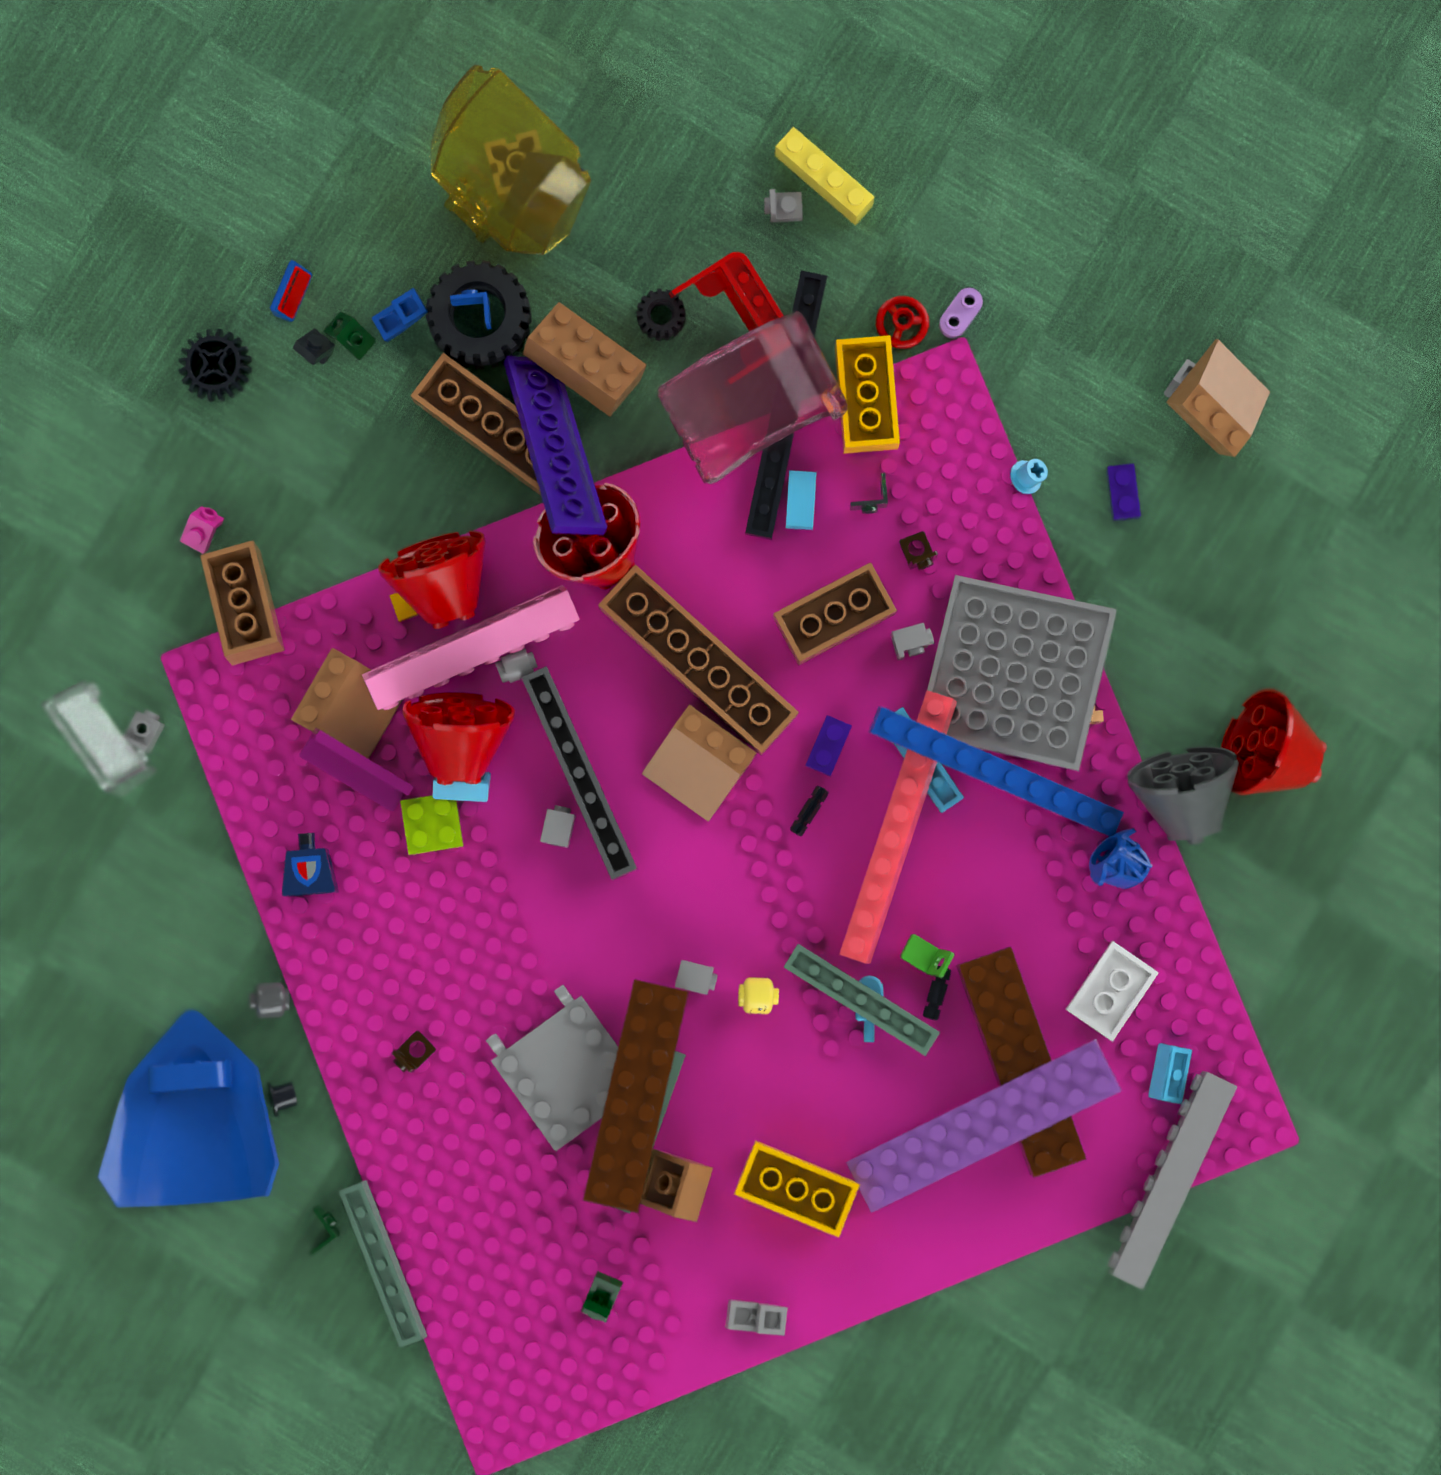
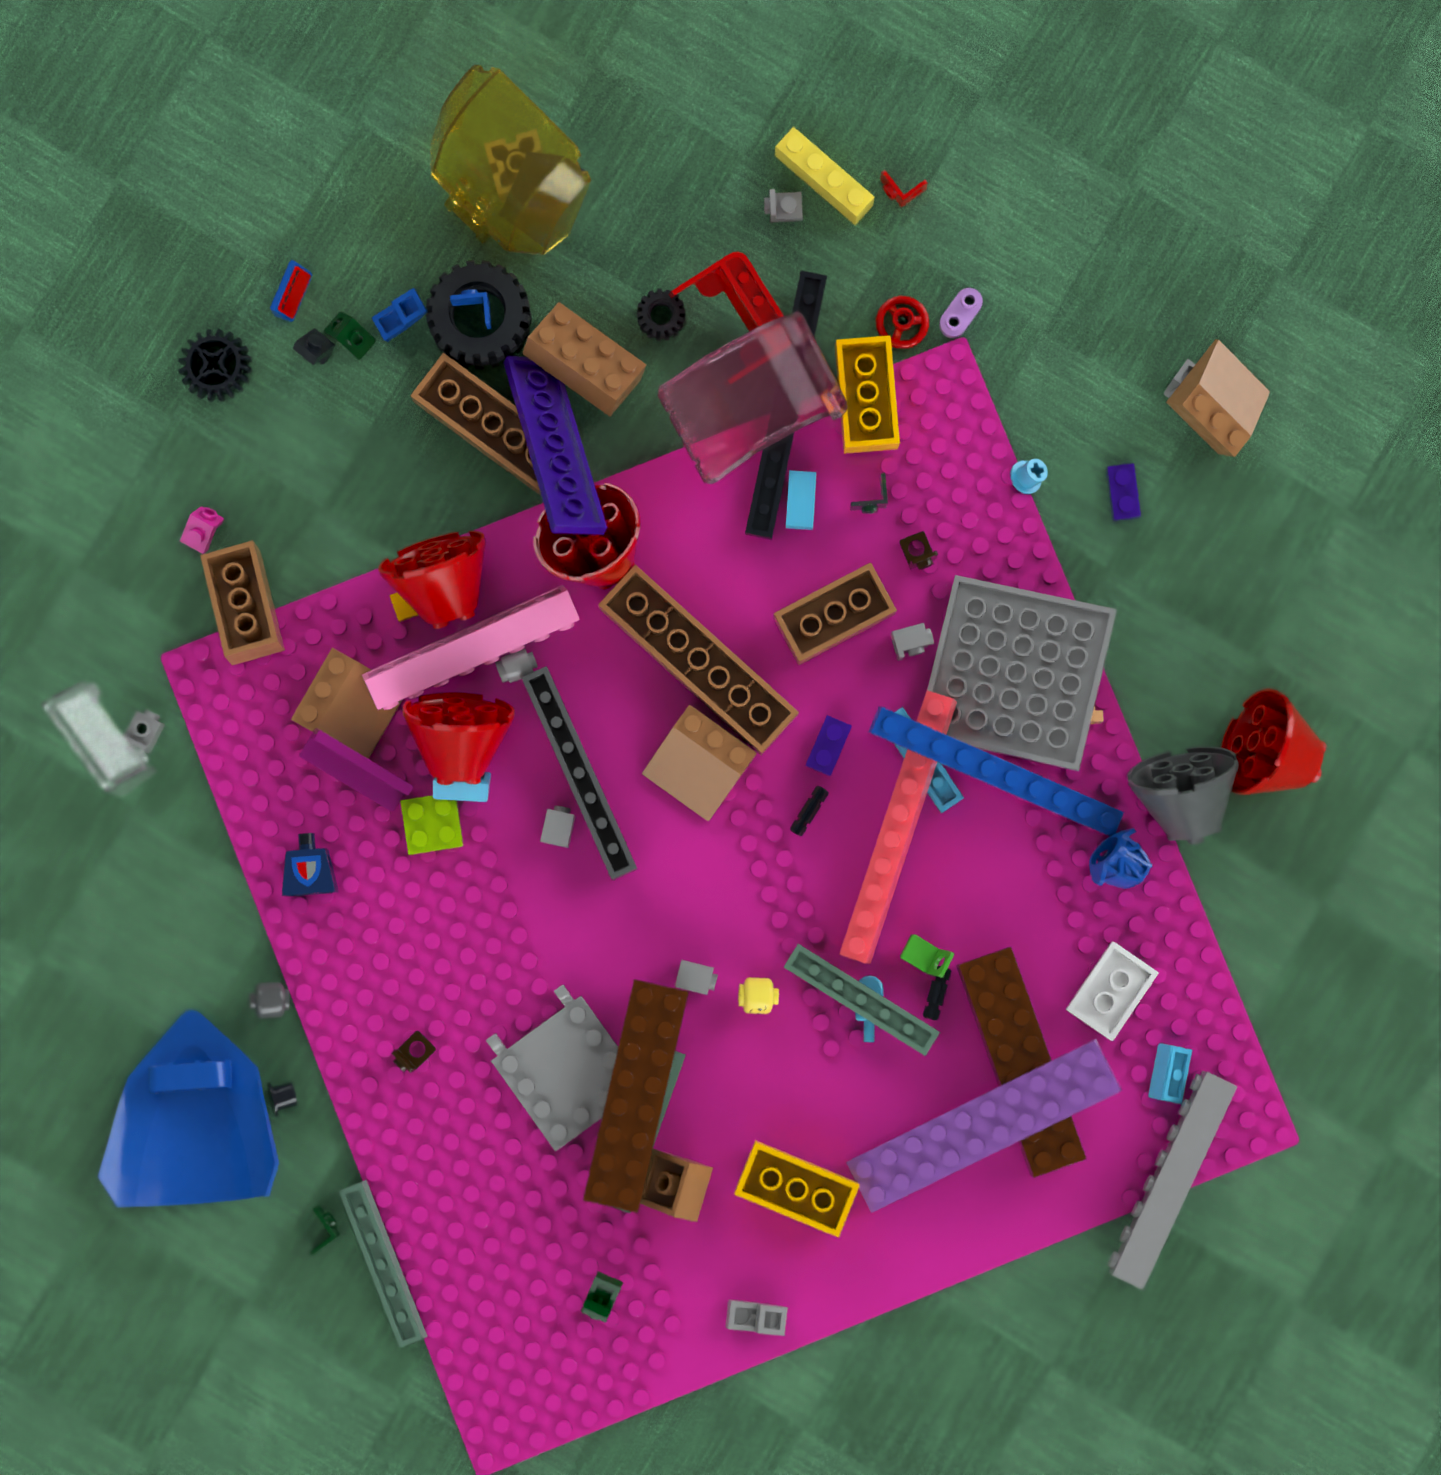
(894, 192): none -> red bracket

